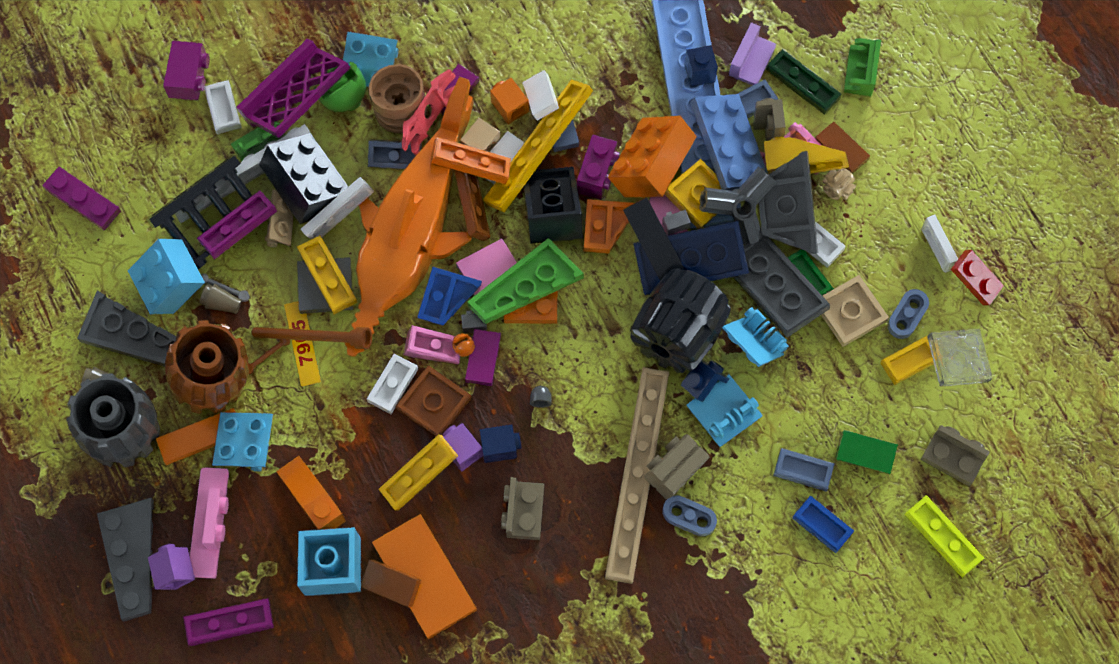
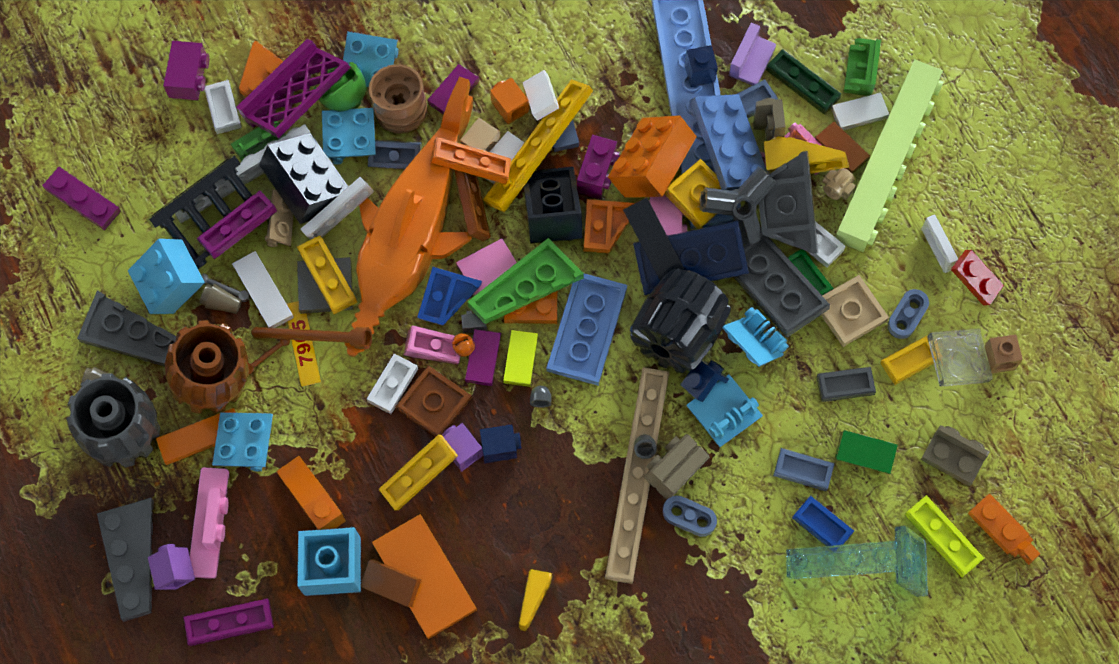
(258, 67): none -> orange wing
(262, 290): none -> white tile
(348, 133): none -> medium azure hinge
(418, 123): coral piece -> none
(520, 358): none -> neon yellow tile
(524, 509): dark tan bracket -> none
(536, 588): none -> yellow slope
(587, 329): none -> medium blue plate
(645, 446): none -> dark grey hinge
(676, 222): flat silver piece -> none
(846, 384): none -> dark grey tile
(860, 111): none -> white tile
(888, 156): none -> yellowish green brick
(904, 556): none -> clear light blue bracket
(1003, 353): none -> medium nougat brick
(1004, 529): none -> orange hinge

